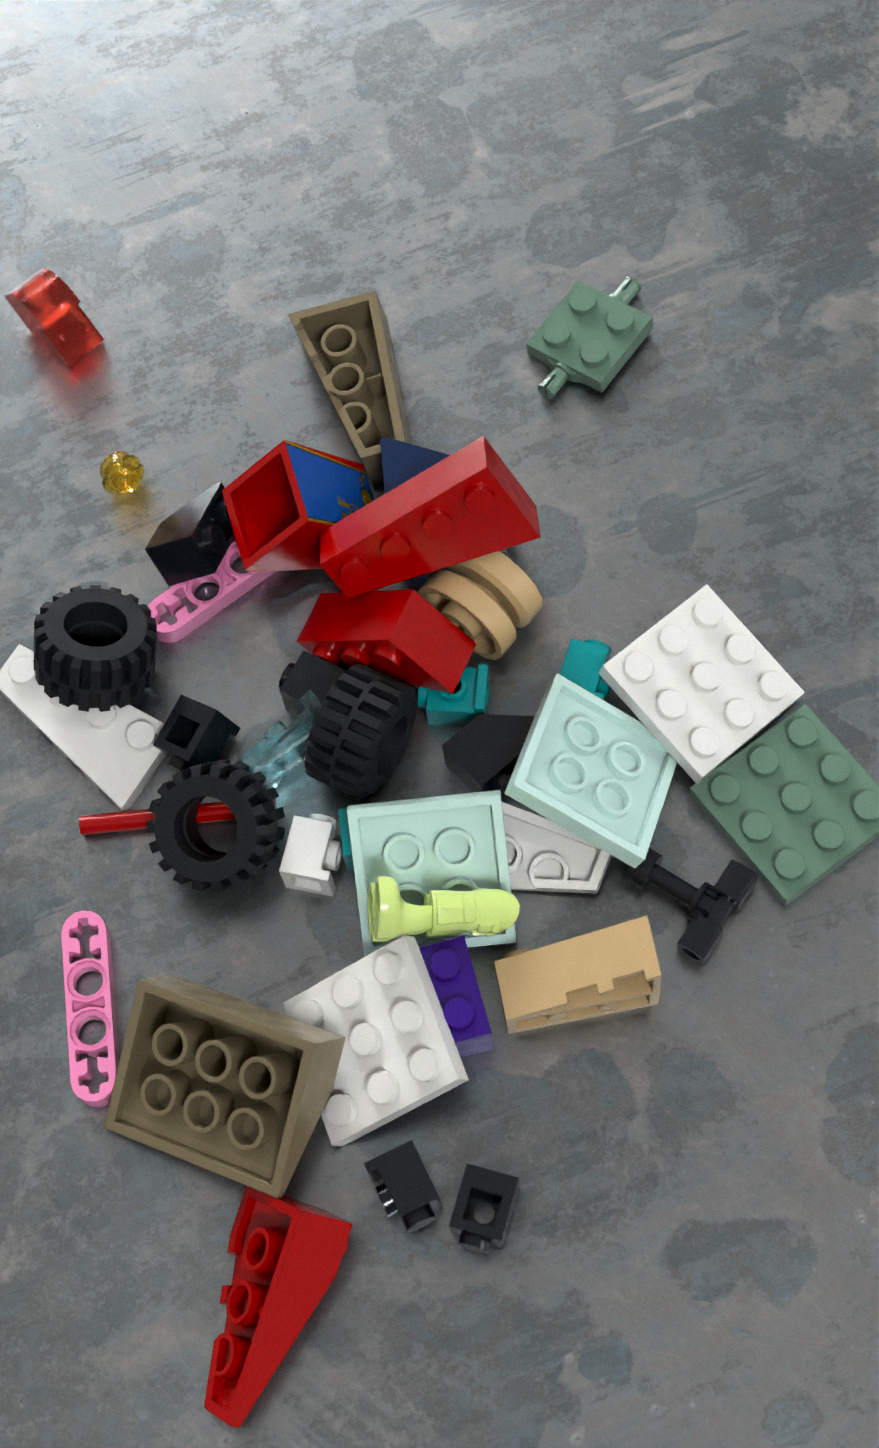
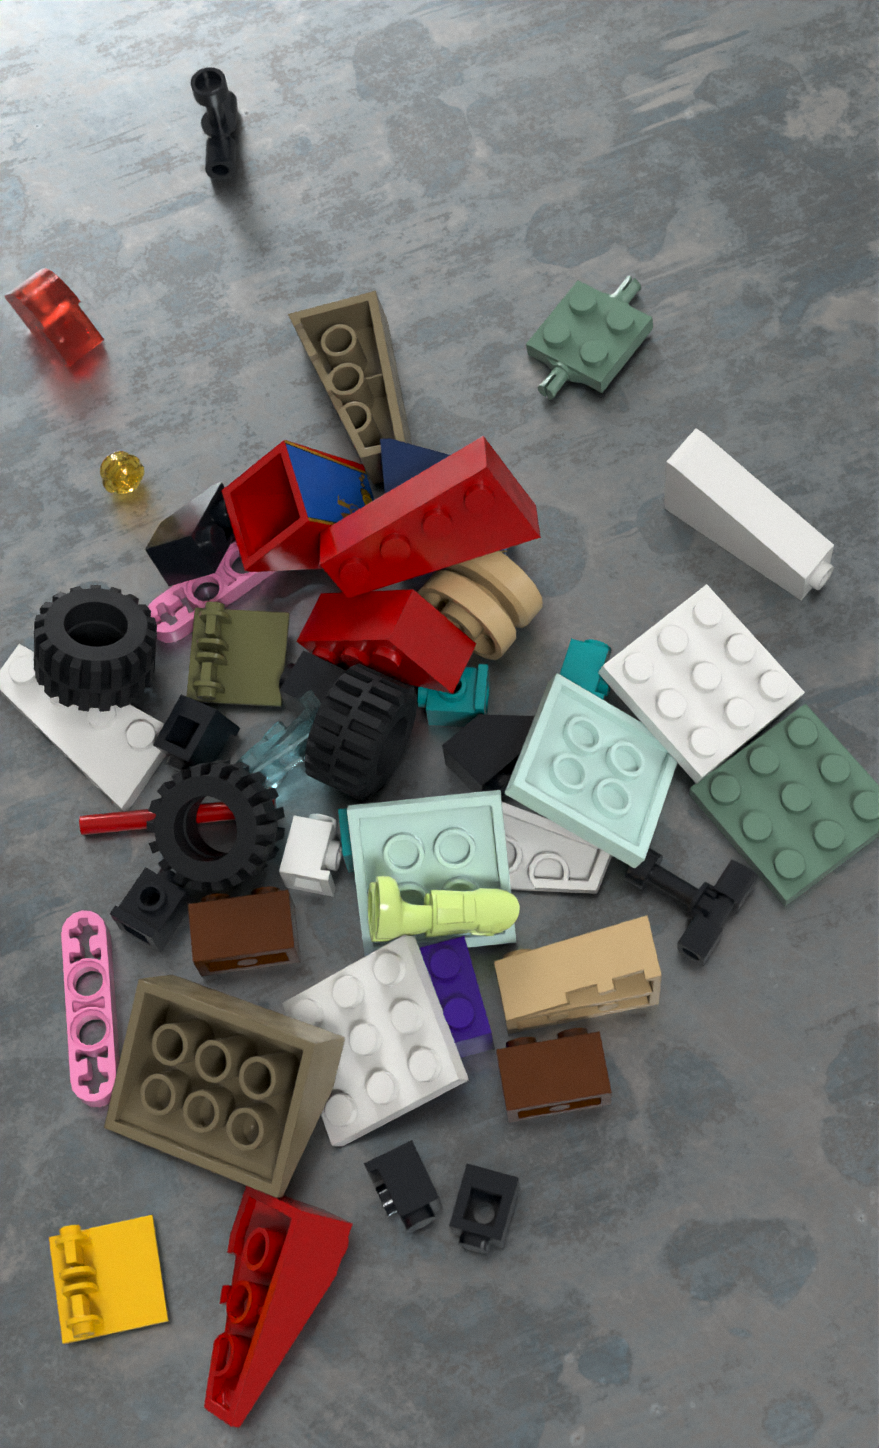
(107, 1278): none -> yellow hinge
(154, 923): none -> black brick
(218, 122): none -> black bar
(237, 656): none -> olive hinge
(243, 931): none -> reddish brown brick
(554, 1075): none -> reddish brown brick
(744, 516): none -> white slope

